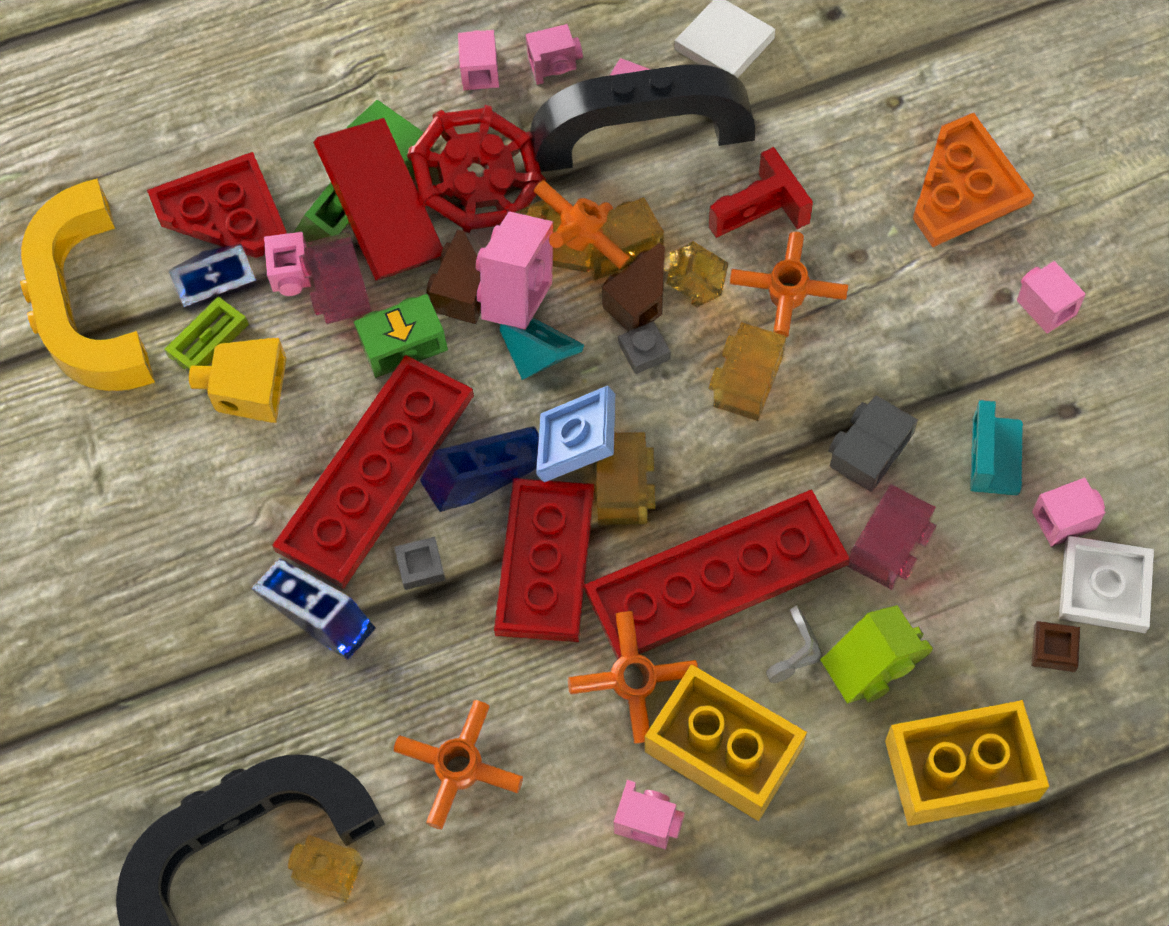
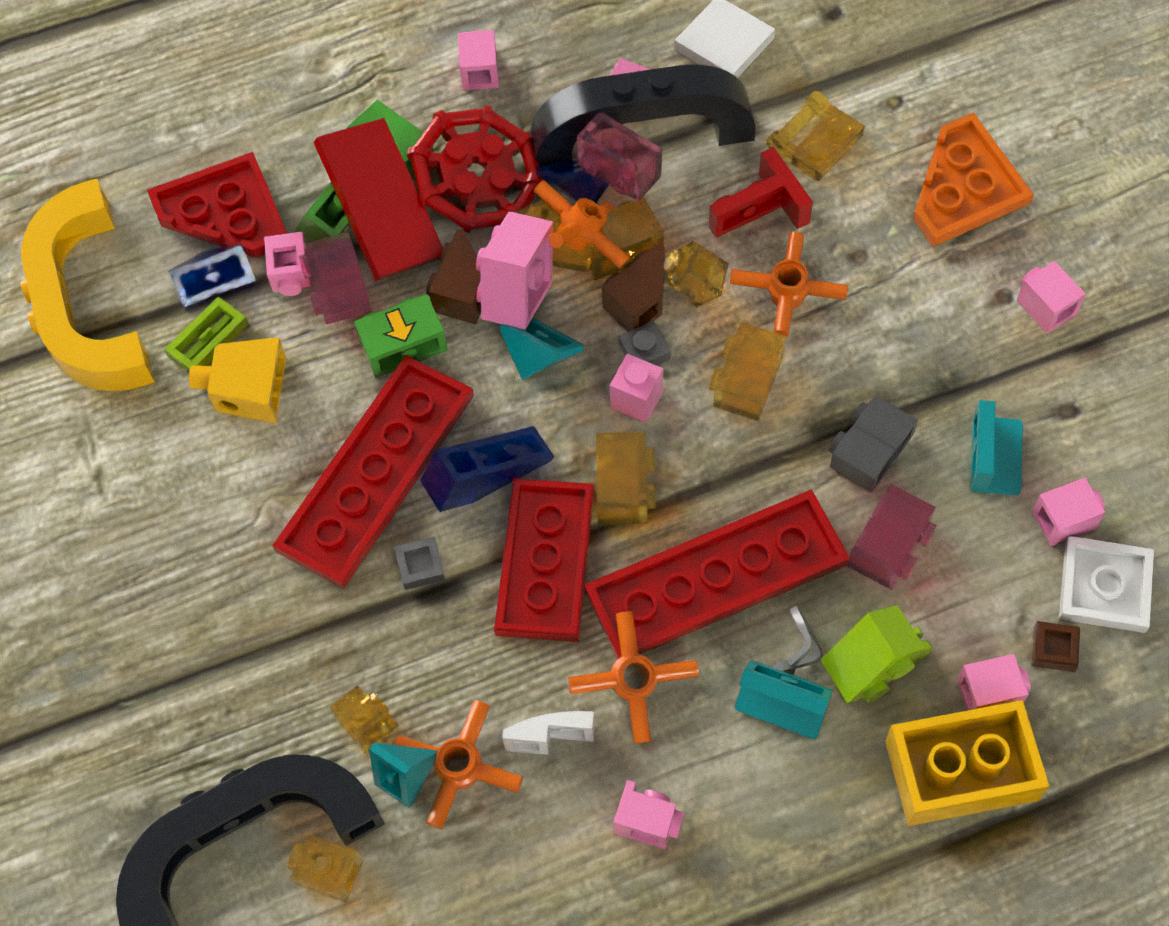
(315, 608): clear blue slope -> none
(363, 718): none -> clear yellow brick
(401, 770): none -> teal slope
(535, 733): none -> white slope
(552, 52): bright pink brick -> none
(573, 180): none -> clear blue slope
(576, 434): light blue tile -> none
(619, 156): none -> clear pink brick
(636, 388): none -> bright pink brick
(724, 742): yellow brick -> none
(783, 699): none -> teal panel
(824, 144): none -> clear yellow plate
(993, 682): none -> bright pink brick

